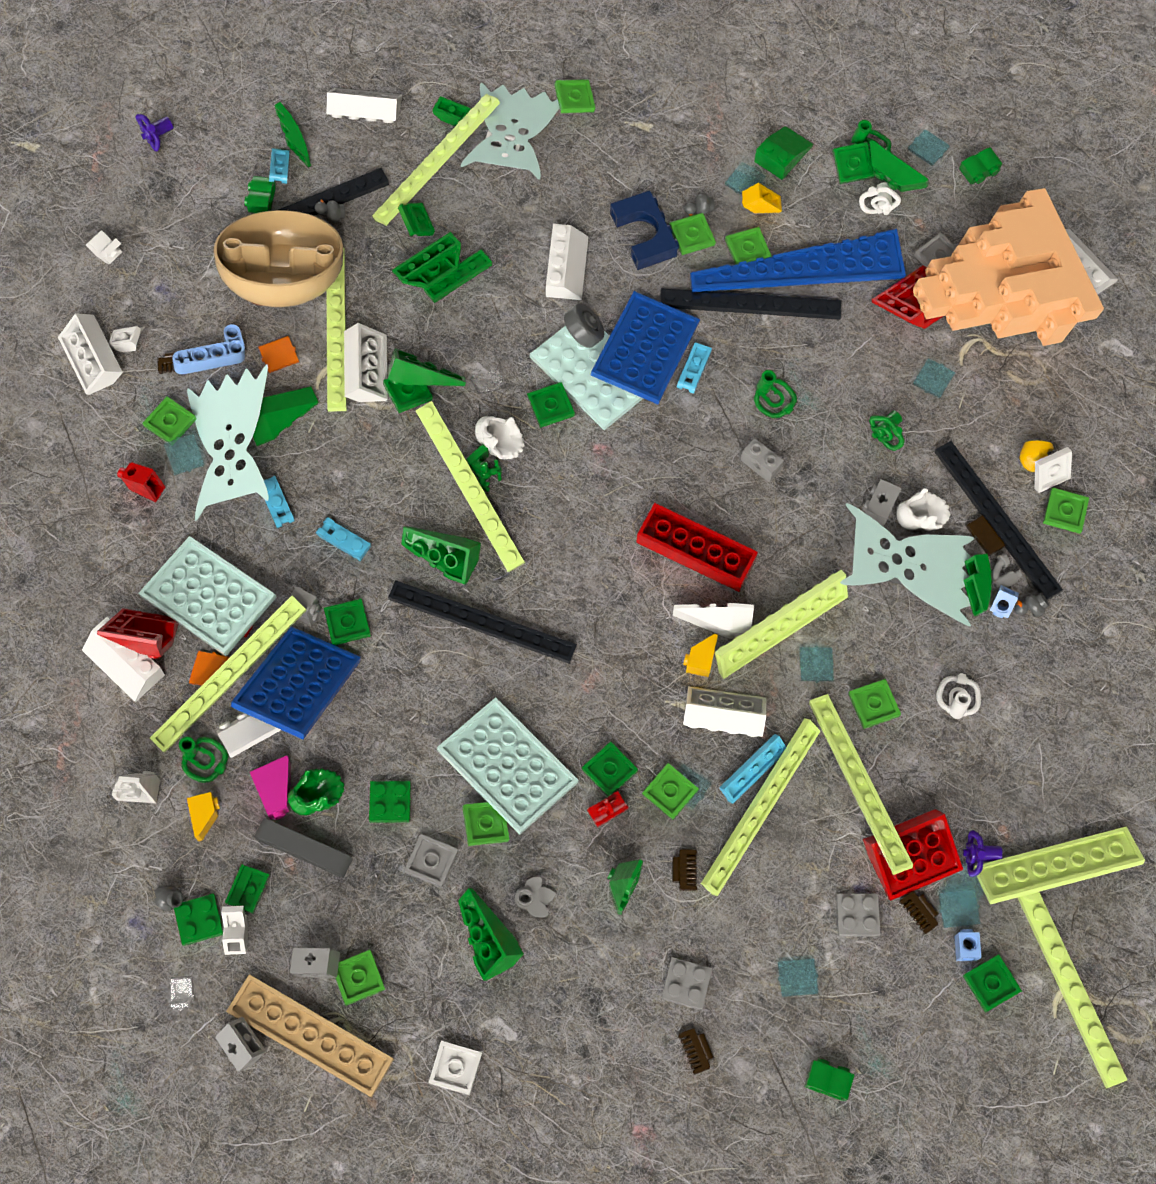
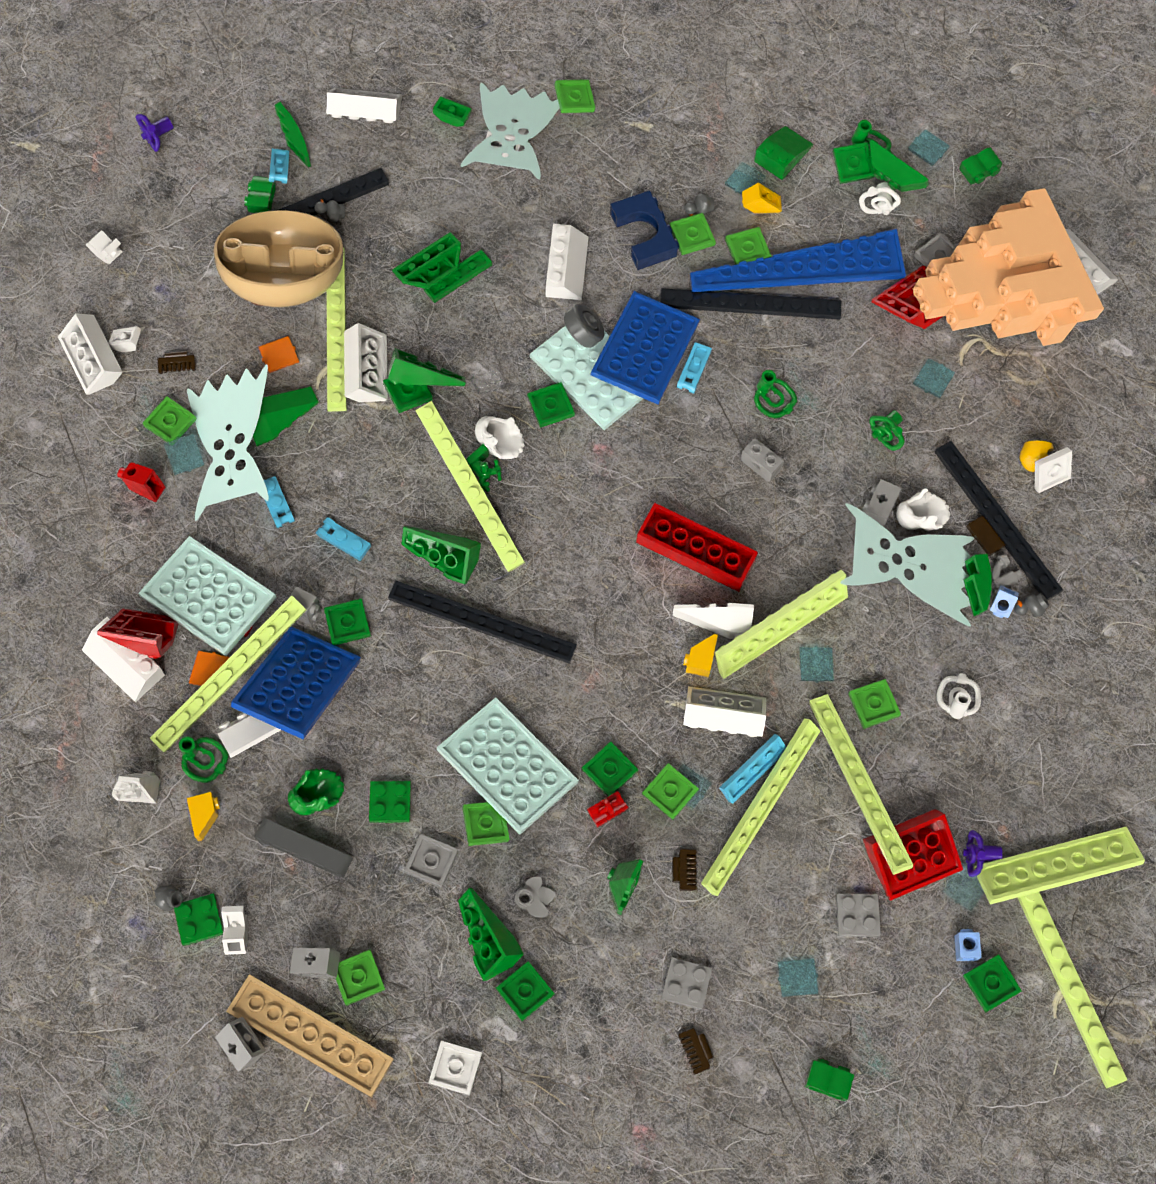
(181, 992): clear bracket -> none
(226, 349): light blue beam -> none
(247, 888): green plate -> none
(273, 786): dark pink slope -> none
(416, 219): green plate -> none
(436, 159): yellowish green plate -> none
(525, 991): none -> green plate
(924, 909): dark brown piece -> none
(959, 908): clear light blue piece -> none
(1066, 510): bright green plate -> none

